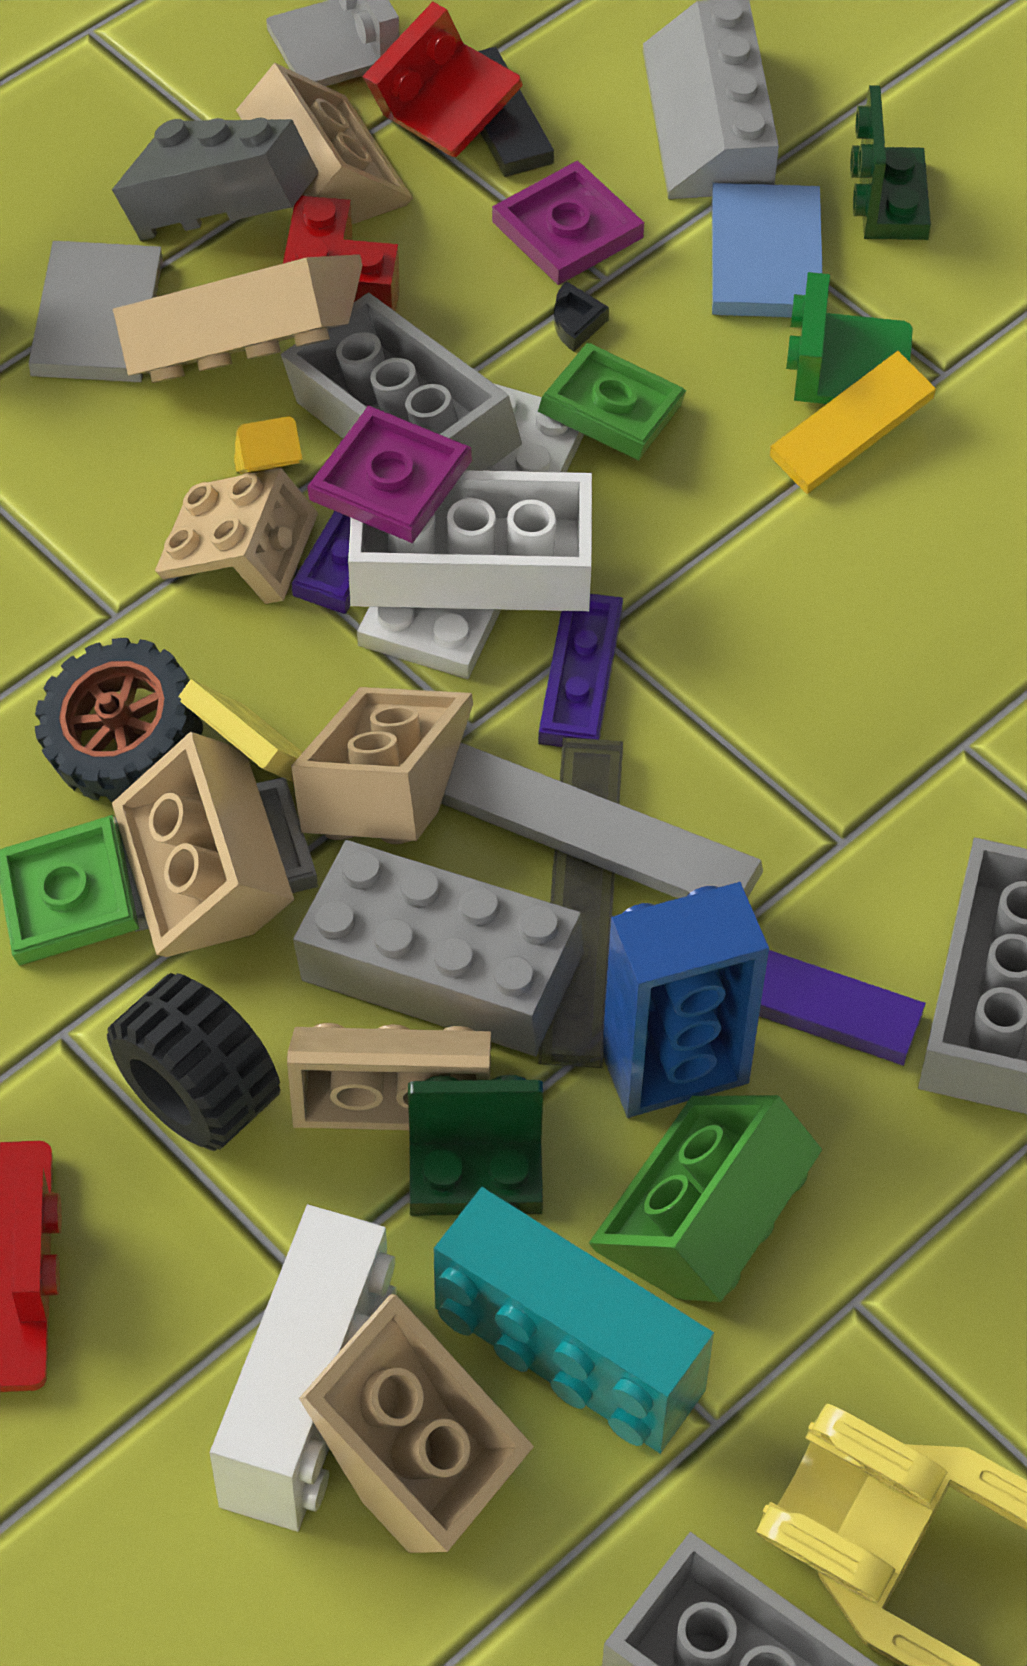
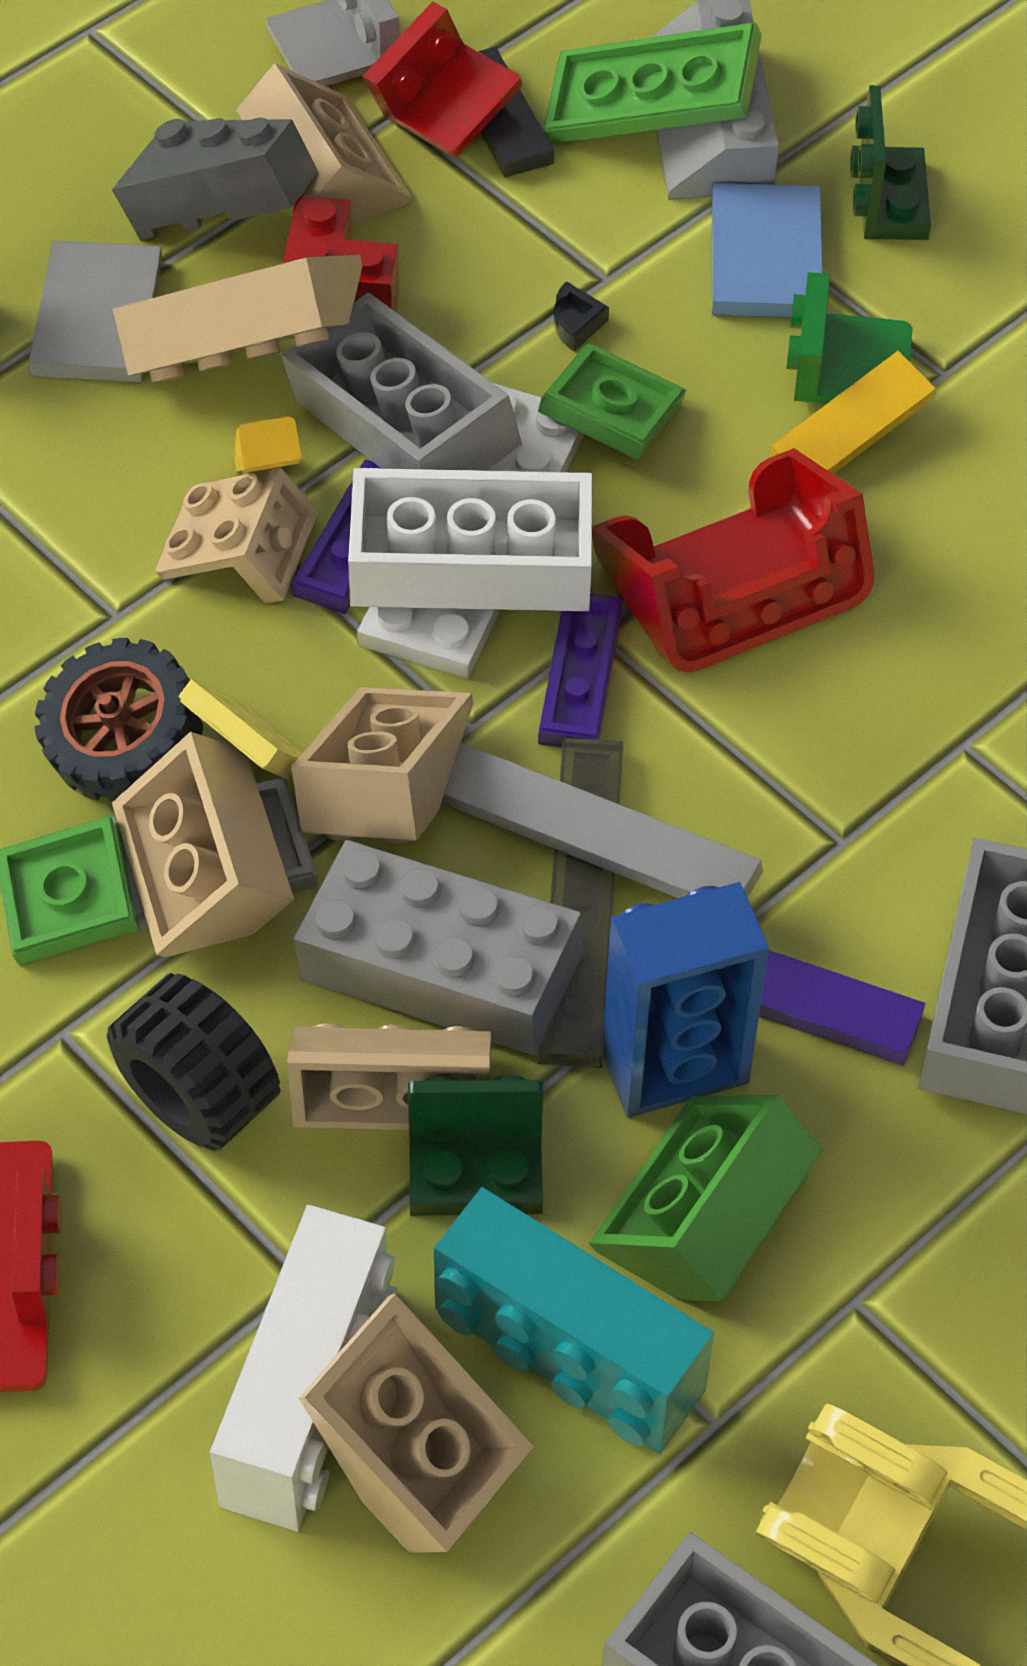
(390, 474): magenta tile -> none
(568, 222): magenta plate -> none
(653, 83): none -> bright green tile
(750, 575): none -> red windscreen

